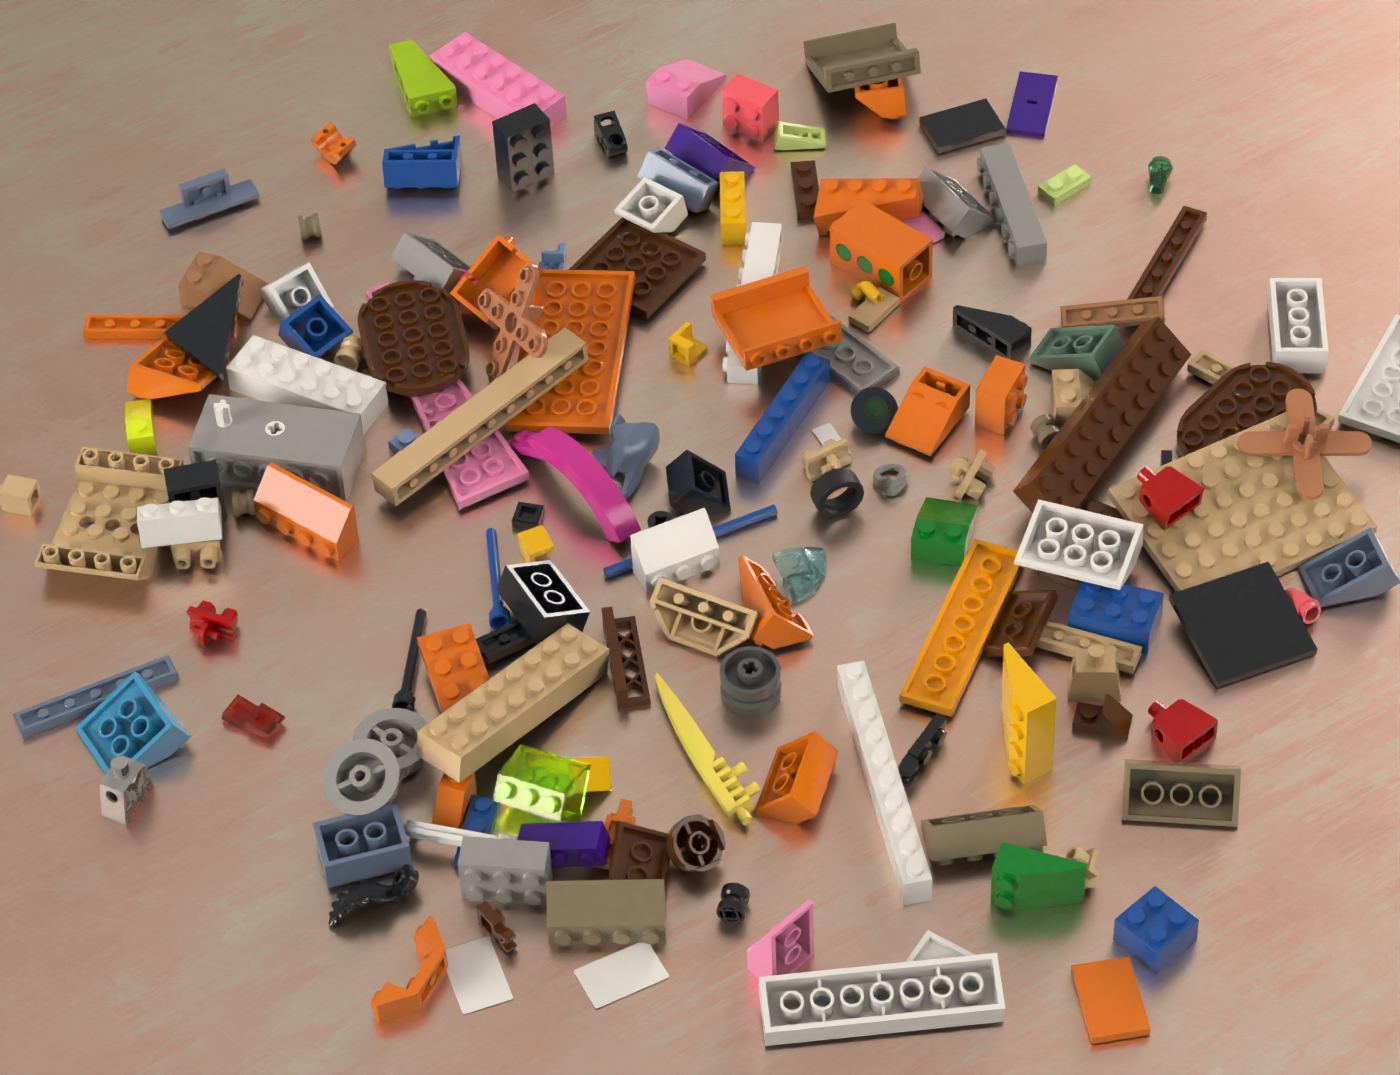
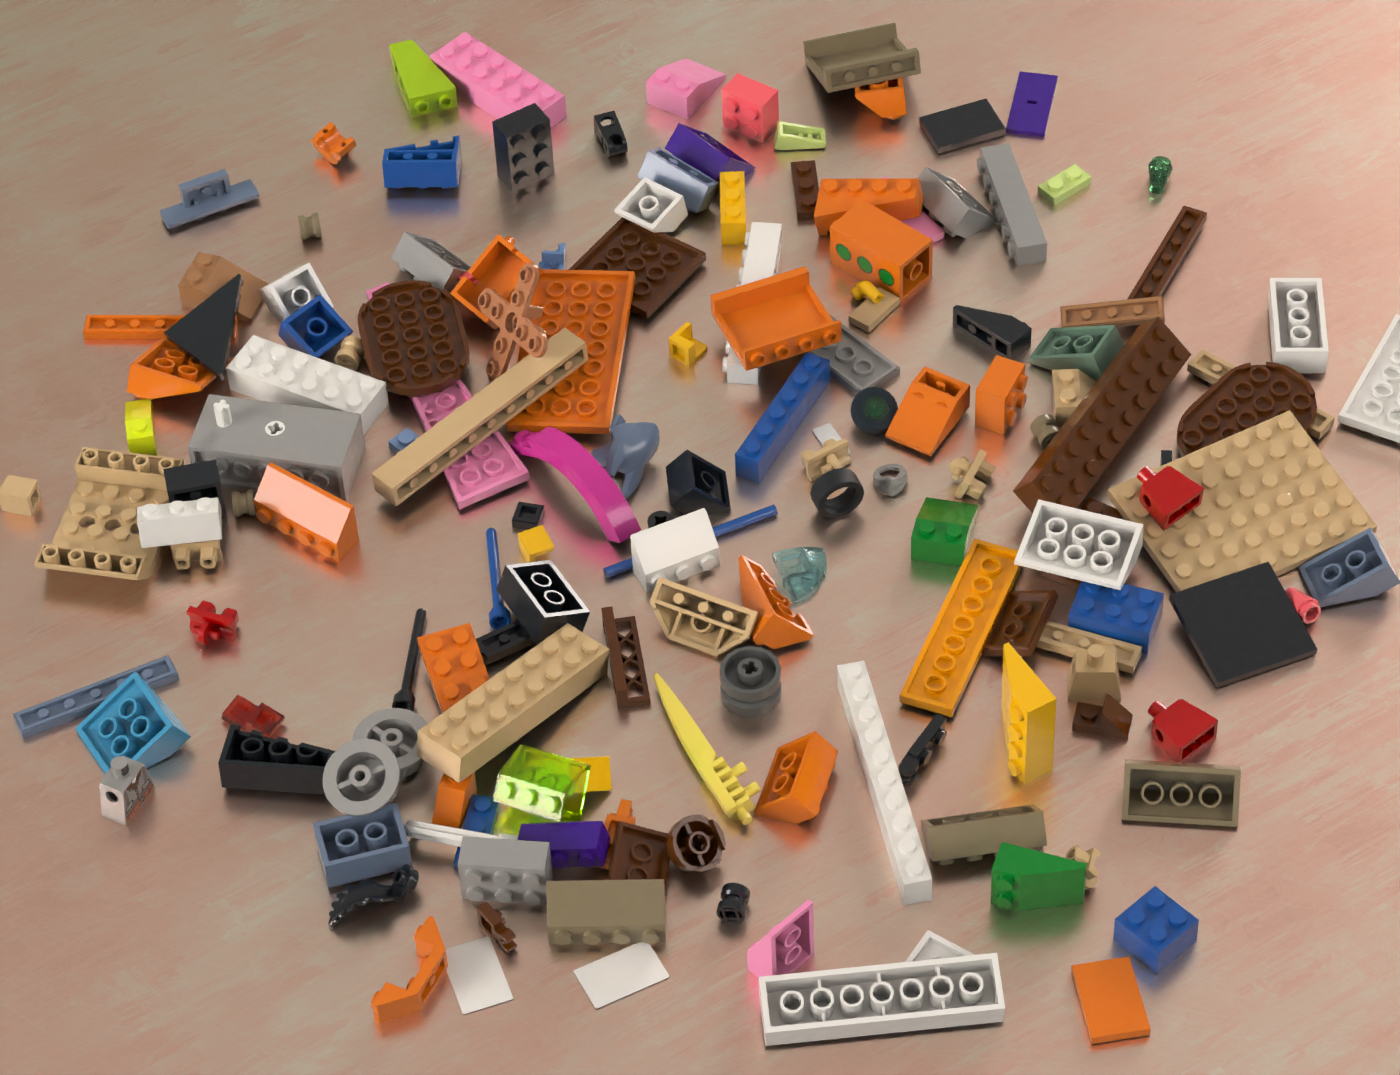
(271, 764): none -> black wedge
(1318, 443): nougat piece -> none

